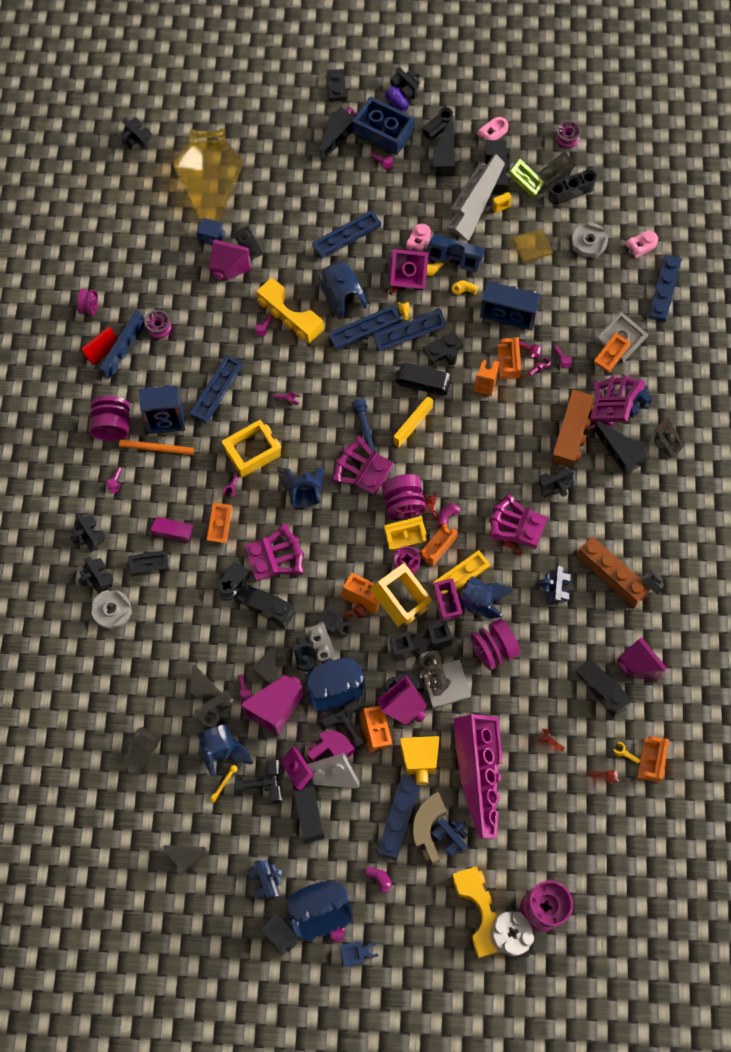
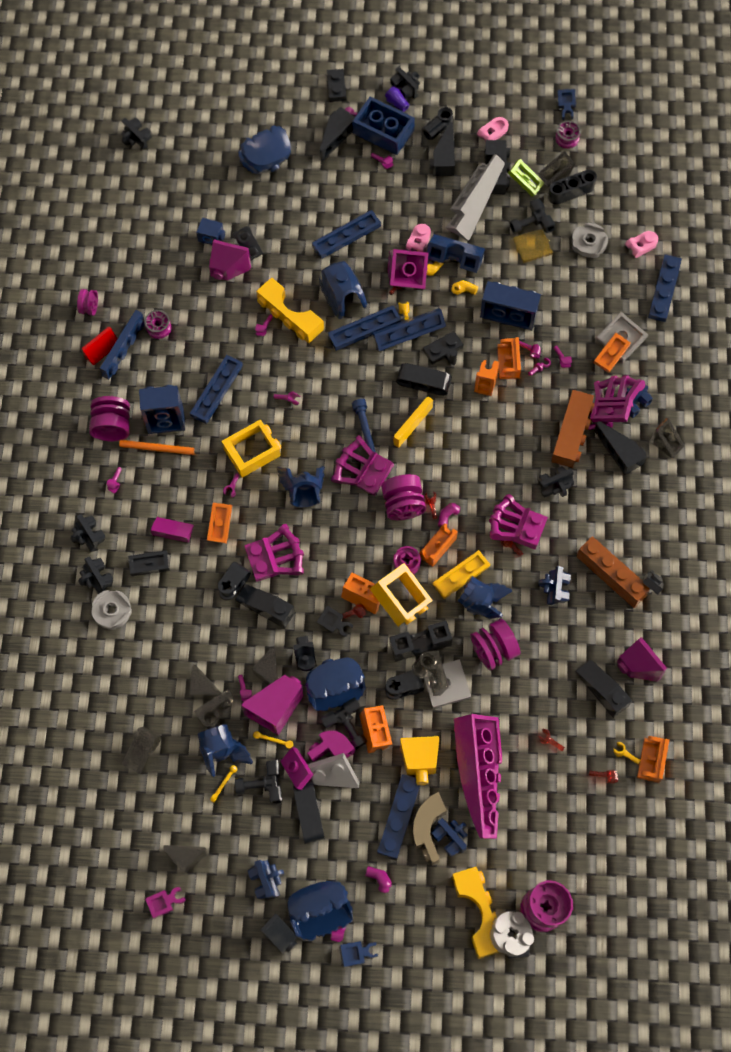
(162, 903): none -> magenta plate
(209, 172): clear yellow windscreen -> none
(265, 150): none -> dark blue animal
(289, 744): none -> yellow hinge
(321, 641): light grey hips -> none
(403, 702): magenta torso -> none
(405, 533): yellow hinge -> none
(447, 603): magenta torso -> none
(501, 202): yellow tile -> none
(538, 217): none -> black bar
(566, 101): none -> dark blue plate

